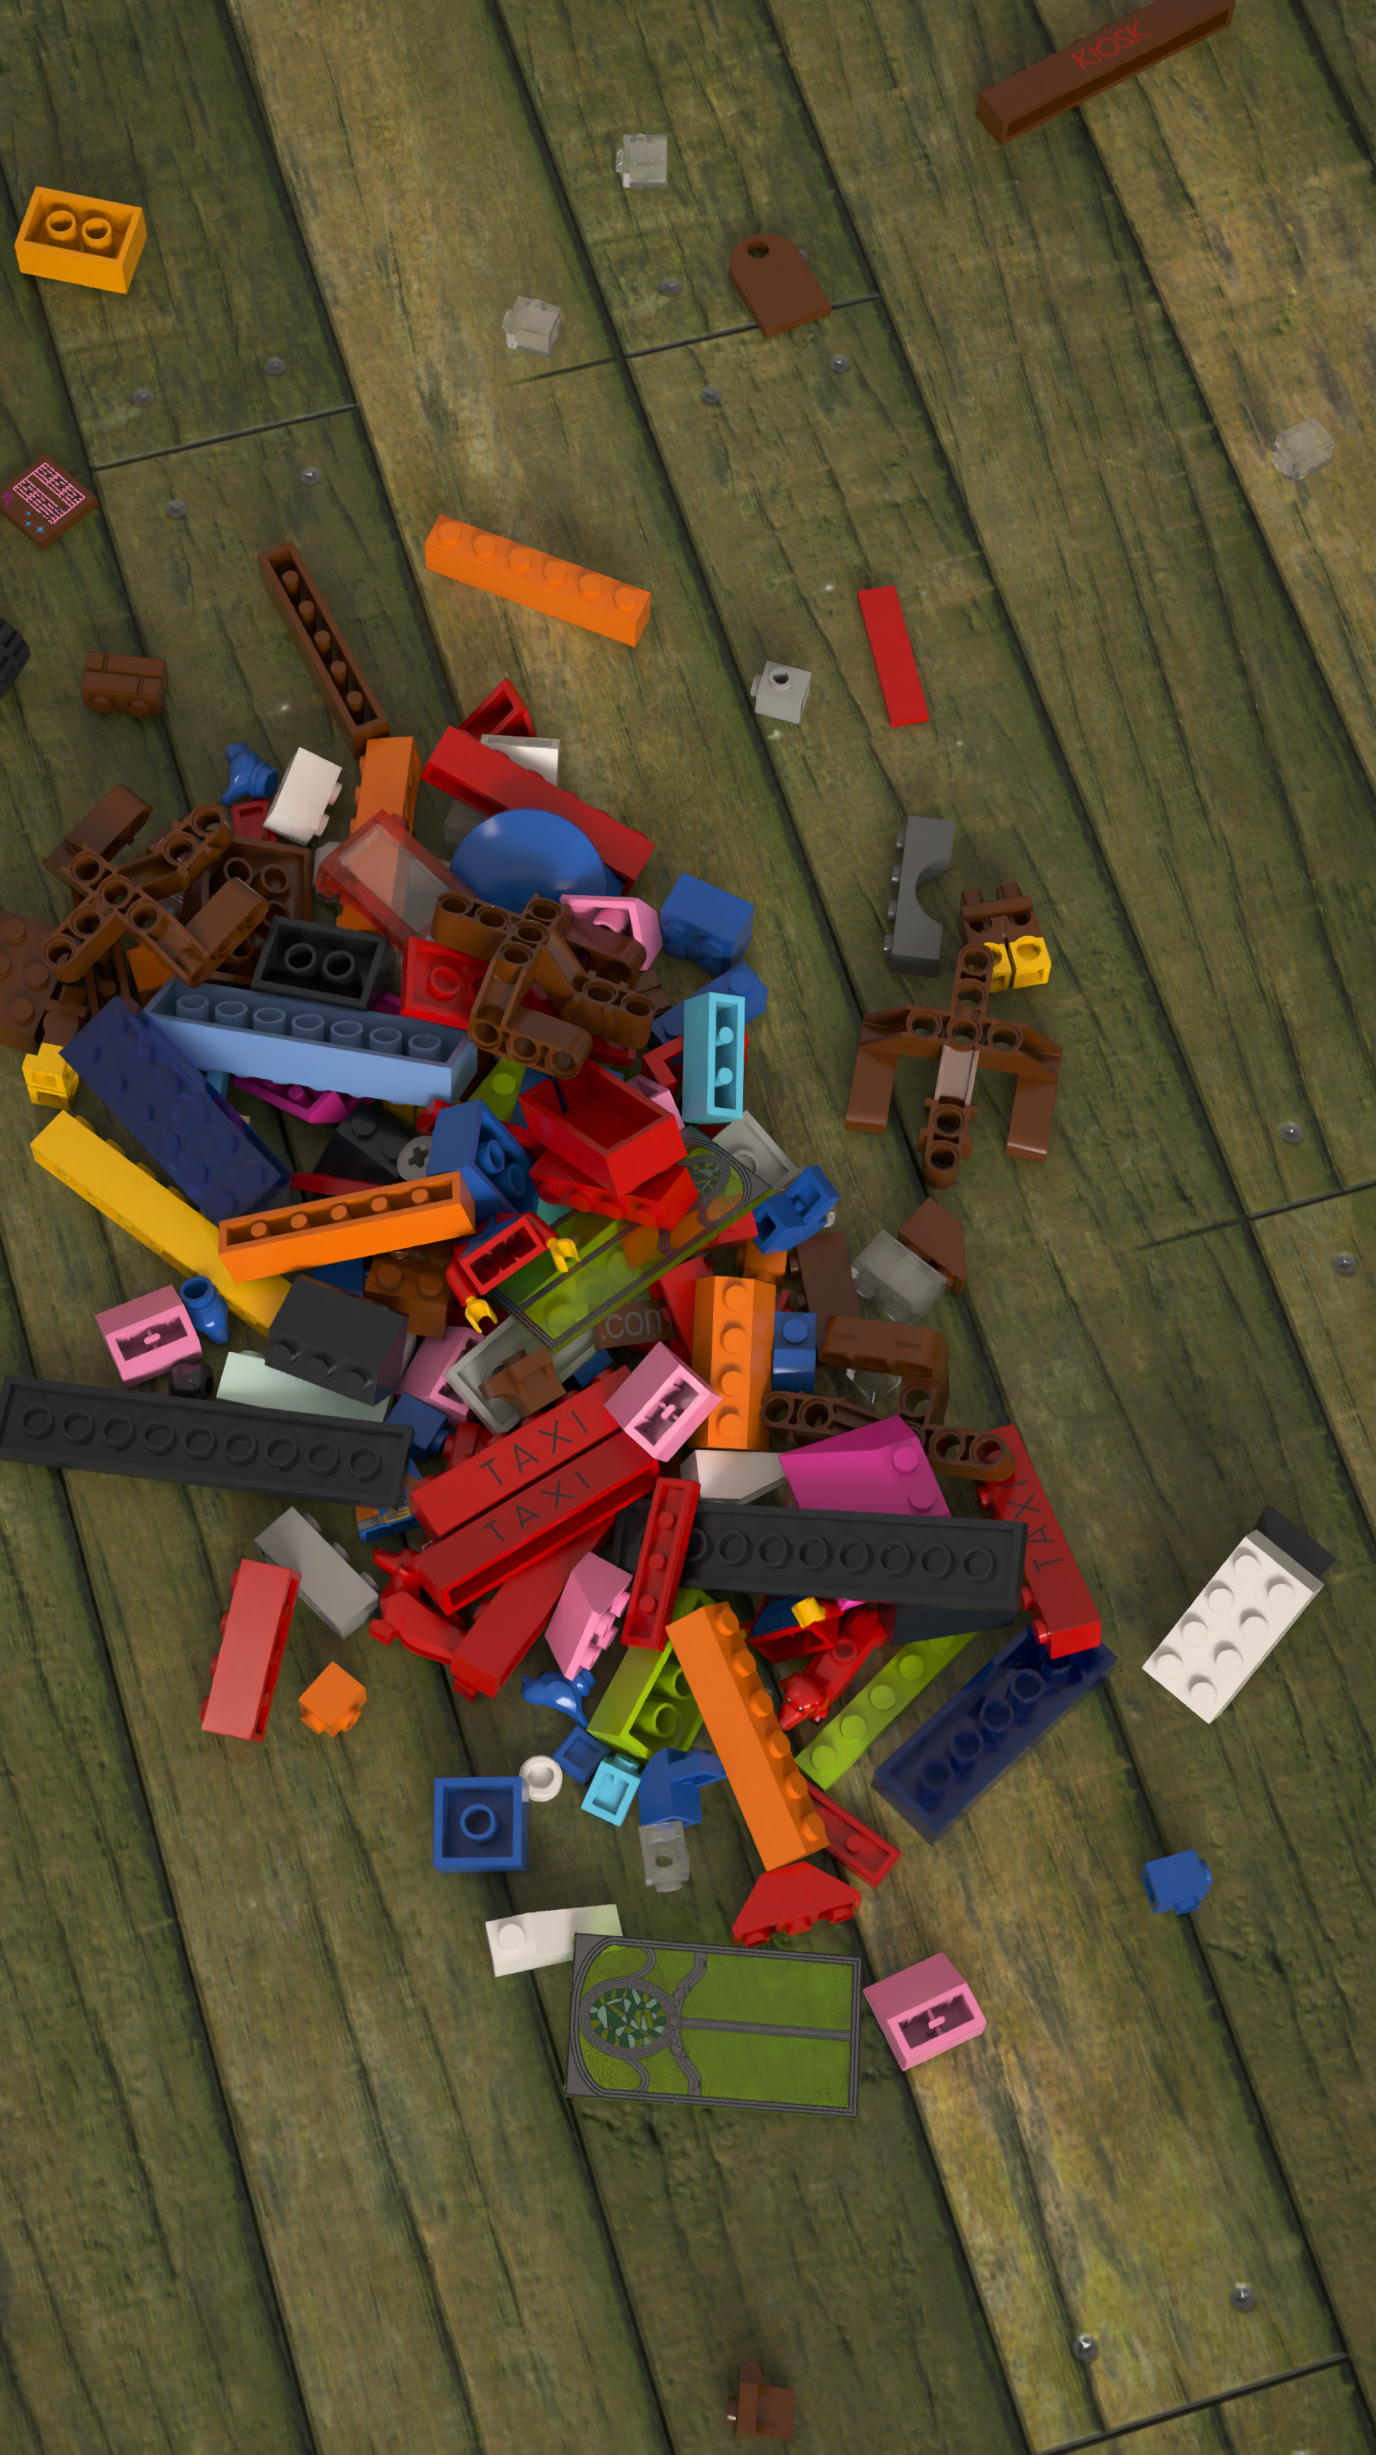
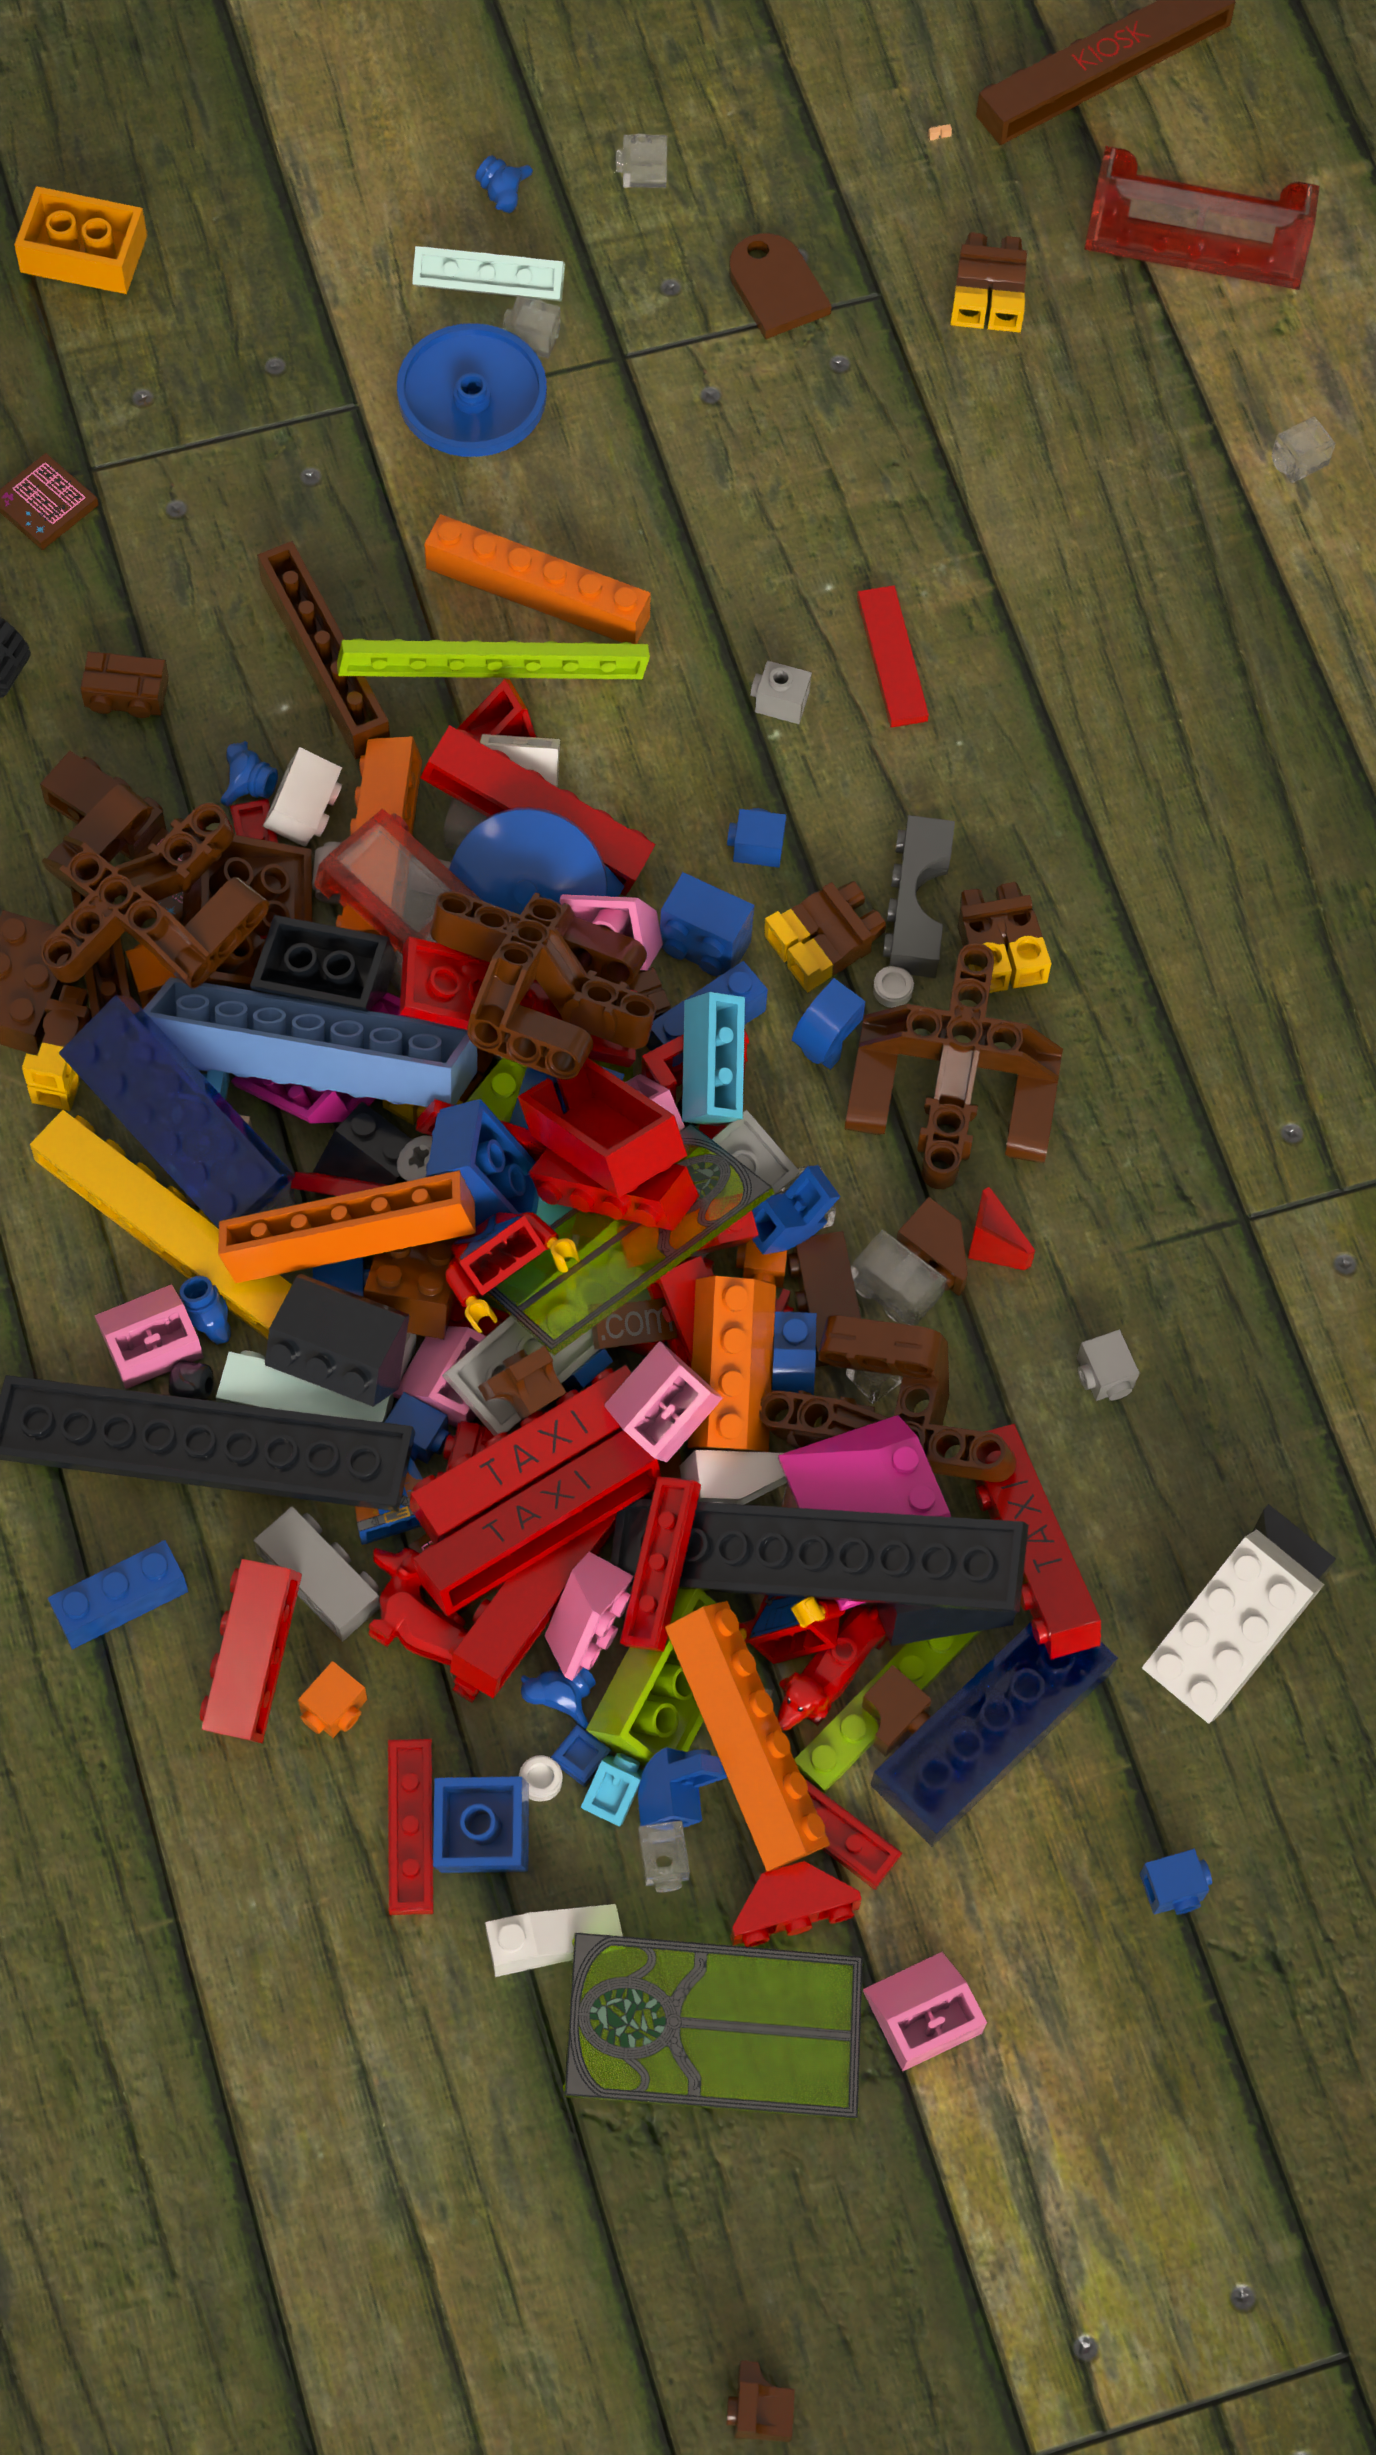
(80, 784): none -> reddish brown brick
(118, 1594): none -> blue brick
(410, 1827): none -> red tile
(471, 390): none -> blue dish
(488, 273): none -> light aqua brick
(492, 659): none -> lime plate
(501, 182): none -> blue animal
(757, 837): none -> blue brick
(823, 933): none -> reddish brown hips
(828, 1023): none -> blue brick
(893, 986): none -> white tile
(897, 1709): none -> reddish brown brick
(943, 131): none -> light nougat piece
(994, 272): none -> hips
(998, 1237): none -> red slope
(1107, 1366): none -> light grey brick
(1201, 225): none -> clear red windscreen

